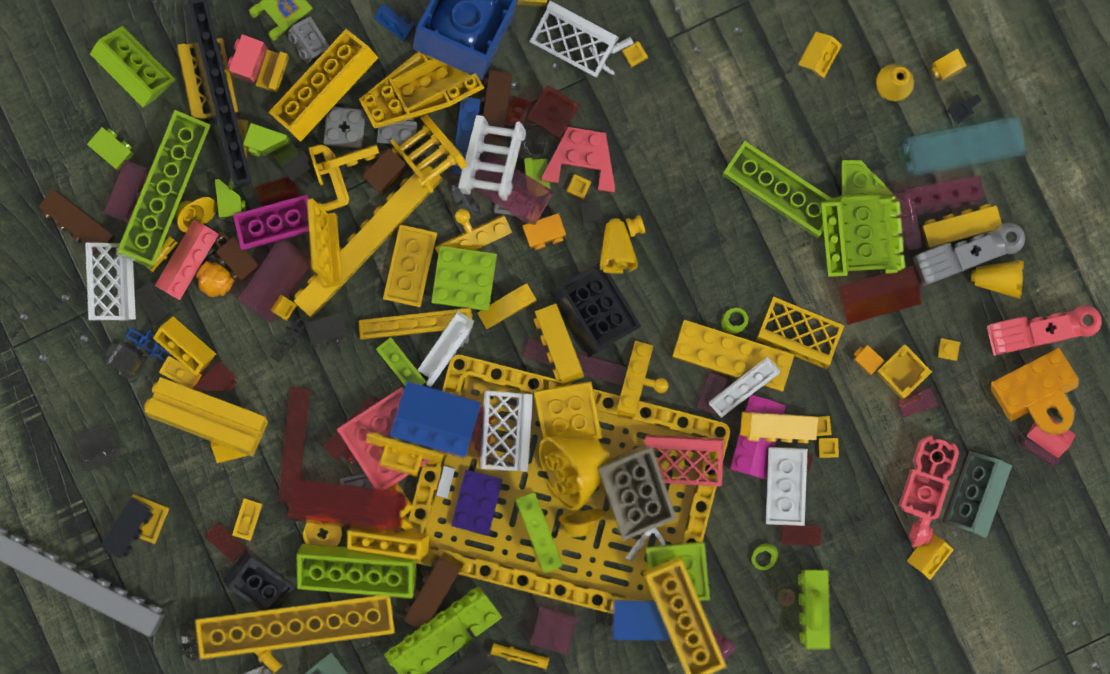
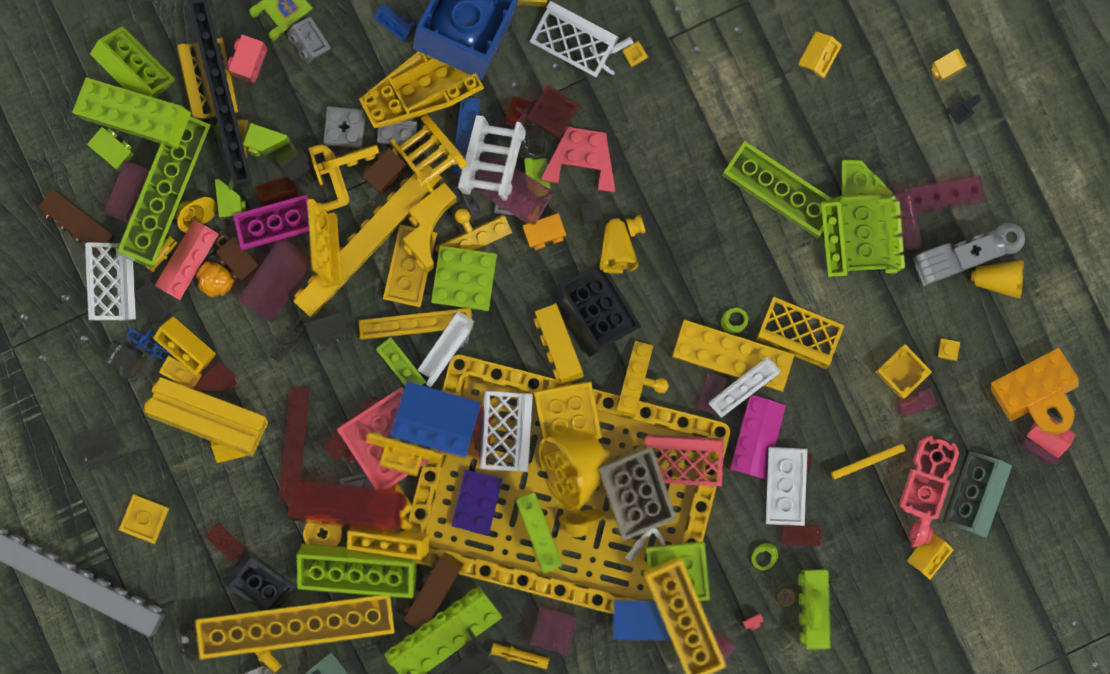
(127, 528): black brick -> none
(131, 112): none -> lime brick
(247, 519): yellow plate -> none
(272, 70): yellow panel -> none
(283, 307): yellow tile -> none
(323, 85): yellow brick -> none
(425, 216): none -> yellow arch
(445, 482): white sticker -> none
(496, 103): reddish brown brick -> none
(507, 306): yellow slope -> none
(578, 186): yellow tile -> none
(590, 366): clear pink tile -> none
(753, 622): none -> coral plate
(778, 426): yellow brick -> none
(823, 426): yellow tile -> none
(828, 447): yellow tile -> none
(867, 359): light orange brick -> none
(867, 461): none -> yellow tile
(880, 295): clear red slope -> none
(890, 86): yellow cone -> none
(960, 227): yellow brick -> none
(965, 147): clear light blue brick -> none
(1024, 333): coral brick -> none

